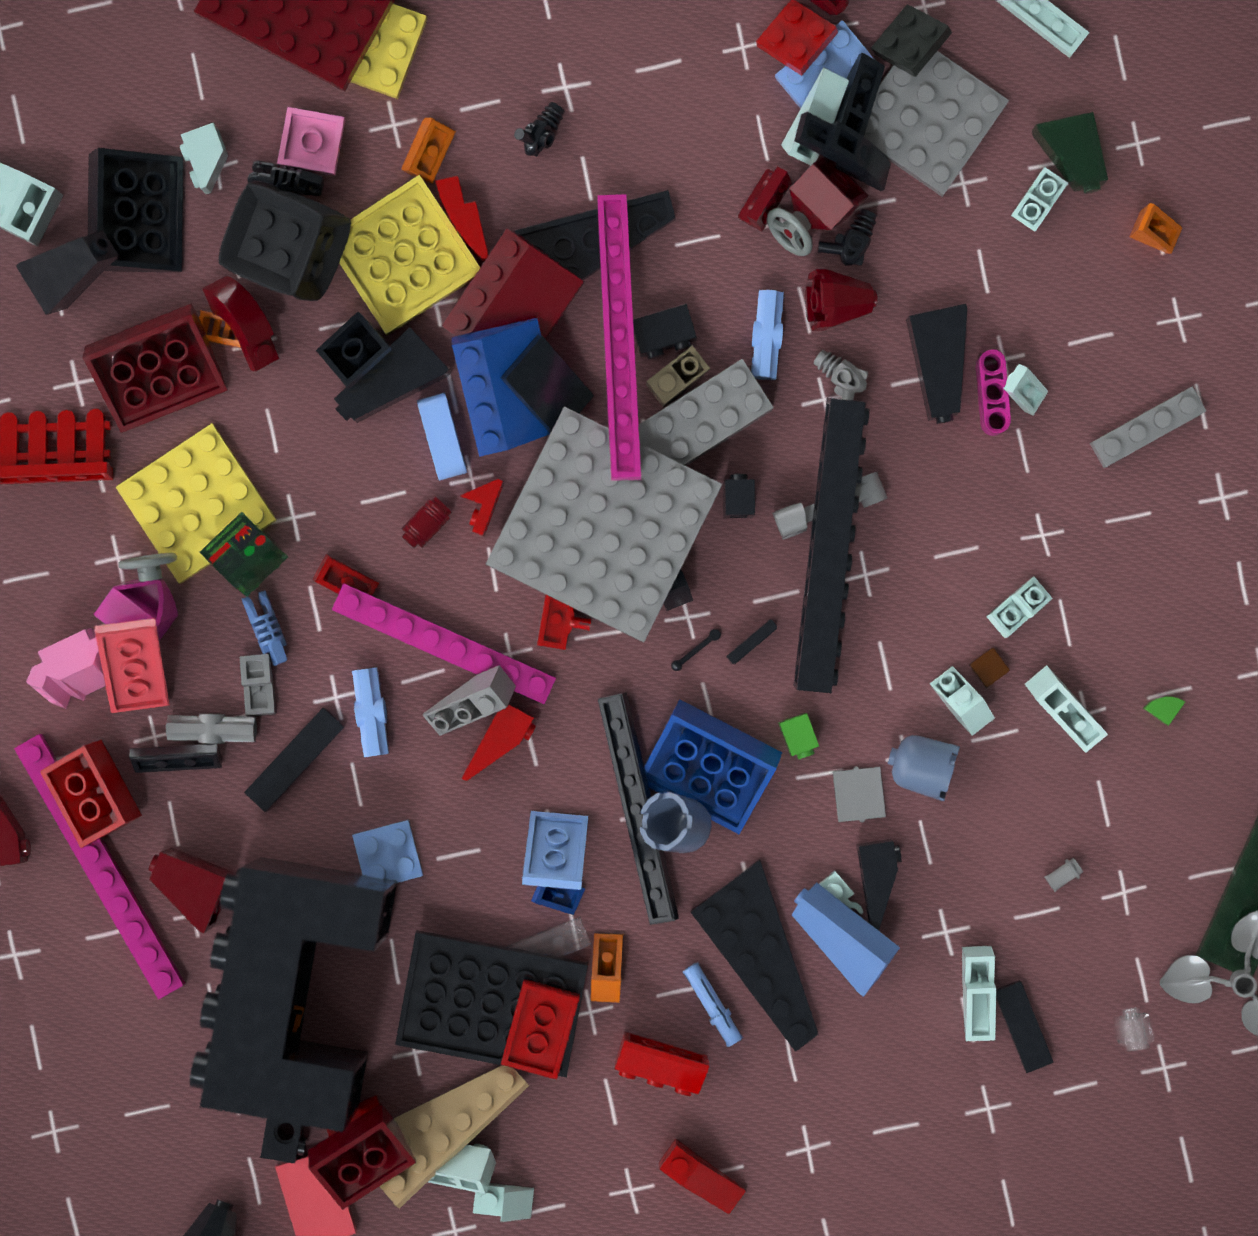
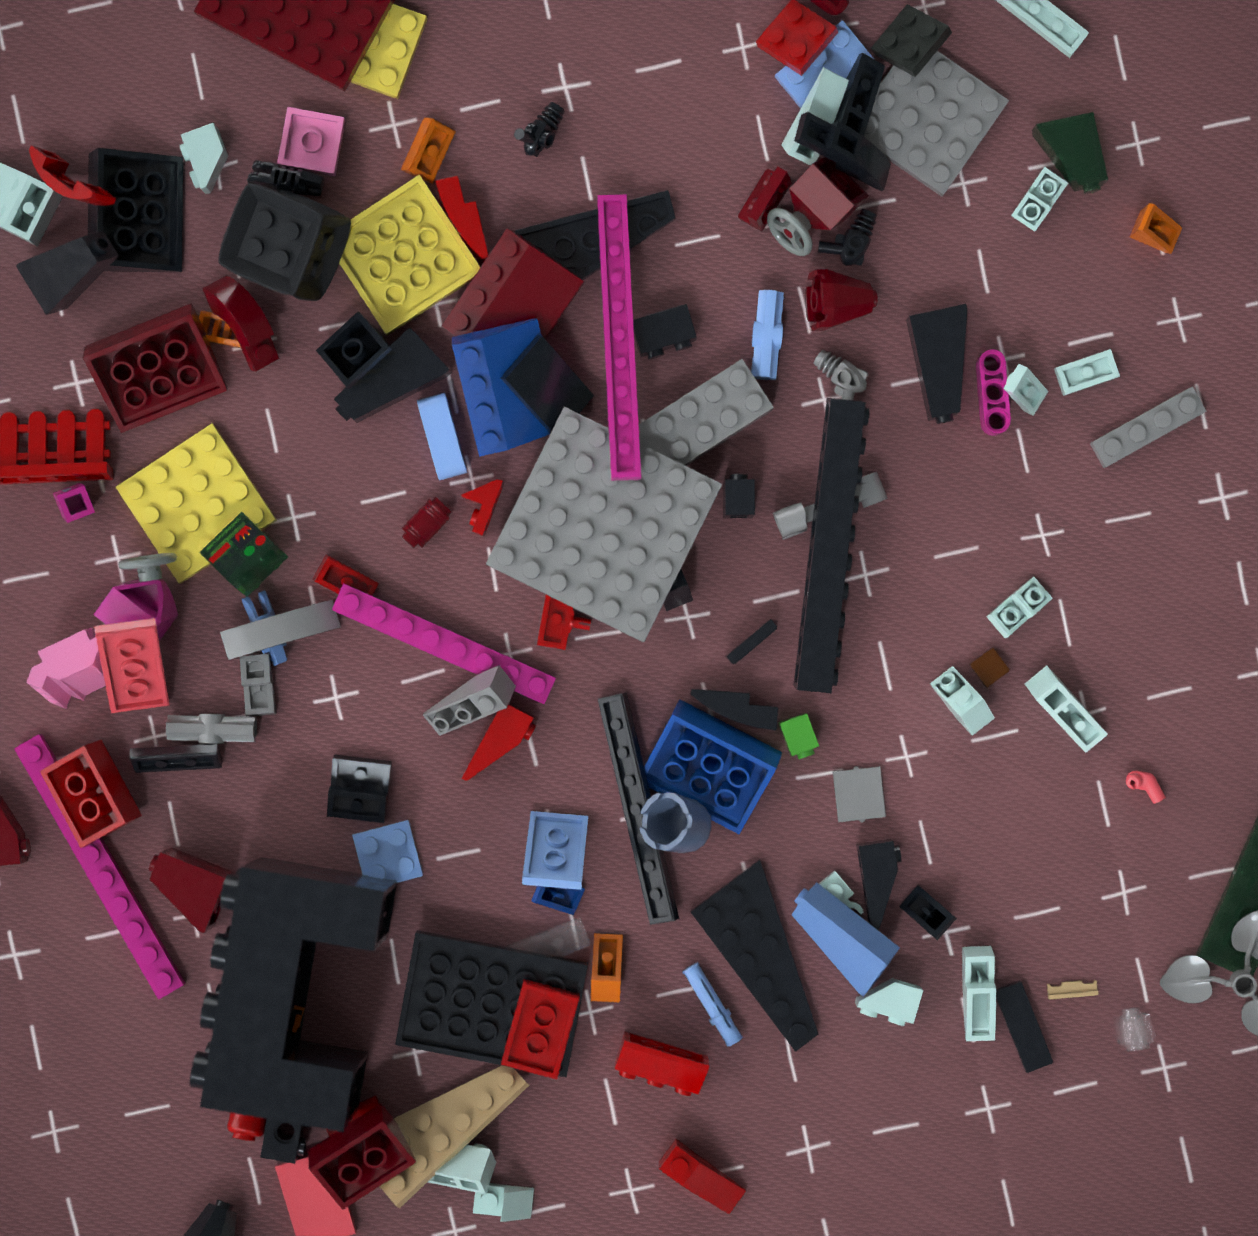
(52, 171): none -> red slope
(73, 502): none -> dark pink brick
(246, 1127): none -> red head
(279, 629): none -> light grey slope
(294, 759): black tile -> none
(359, 788): none -> black slope
(370, 712): light blue piece -> none
(677, 376): dark tan slope -> none
(714, 635): black hinge -> none
(737, 708): none -> black slope
(893, 999): none -> light aqua slope
(923, 765): sand blue cylinder -> none
(927, 912): none -> black slope
(1064, 874): light grey pin -> none
(1072, 989): none -> tan piece
(1087, 372): none -> light aqua plate
(1147, 782): none -> coral arm
(1164, 708): bright green tile -> none

